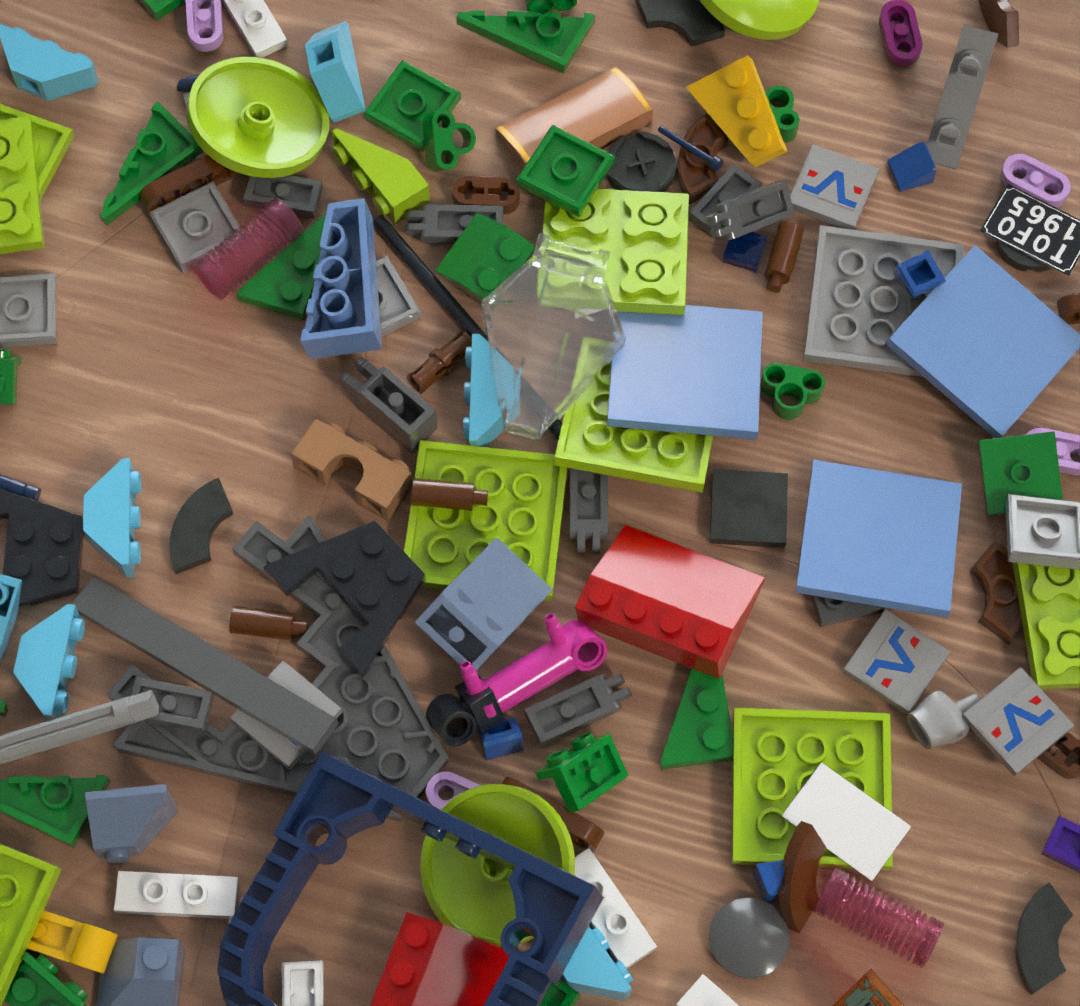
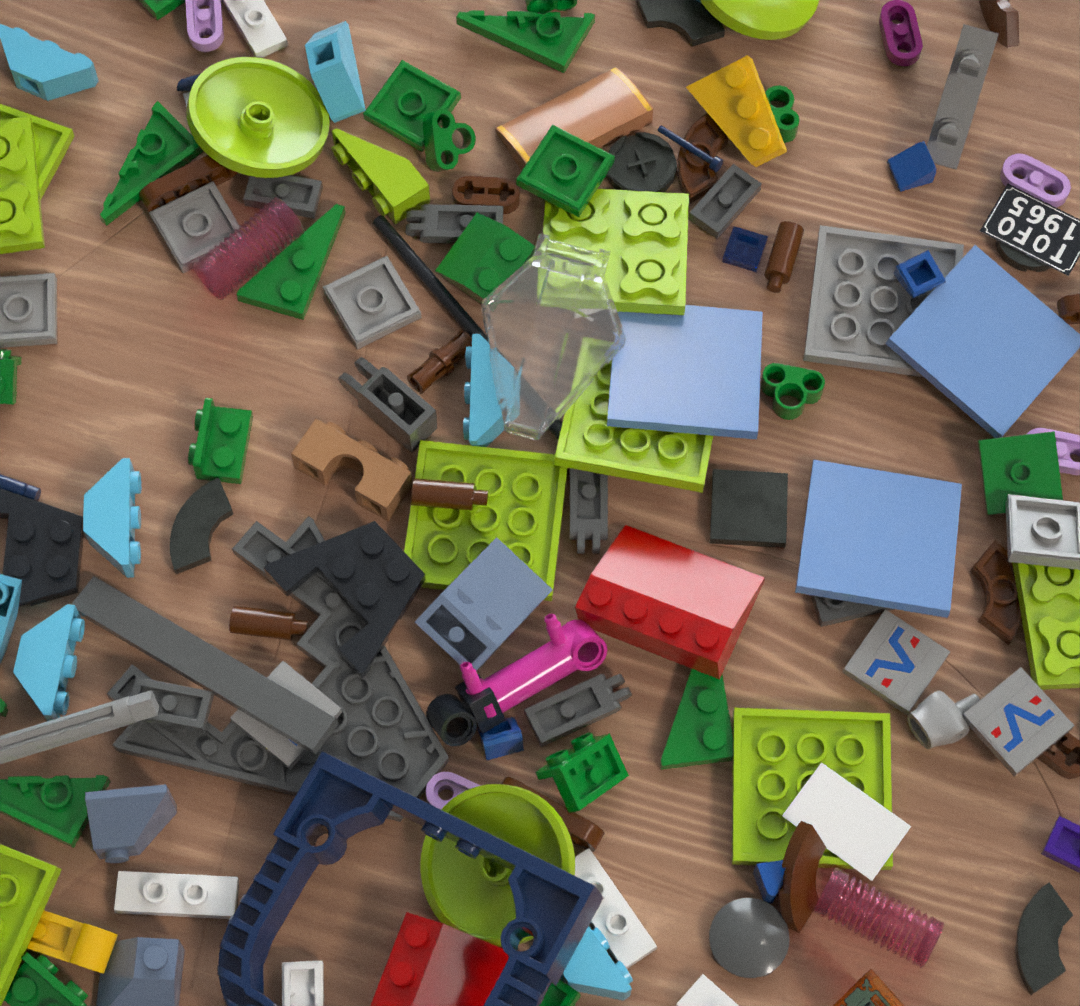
(220, 442): none -> green bracket
(345, 290): medium blue wedge -> none
(752, 211): dark grey hinge -> none
(833, 188): light grey tile -> none

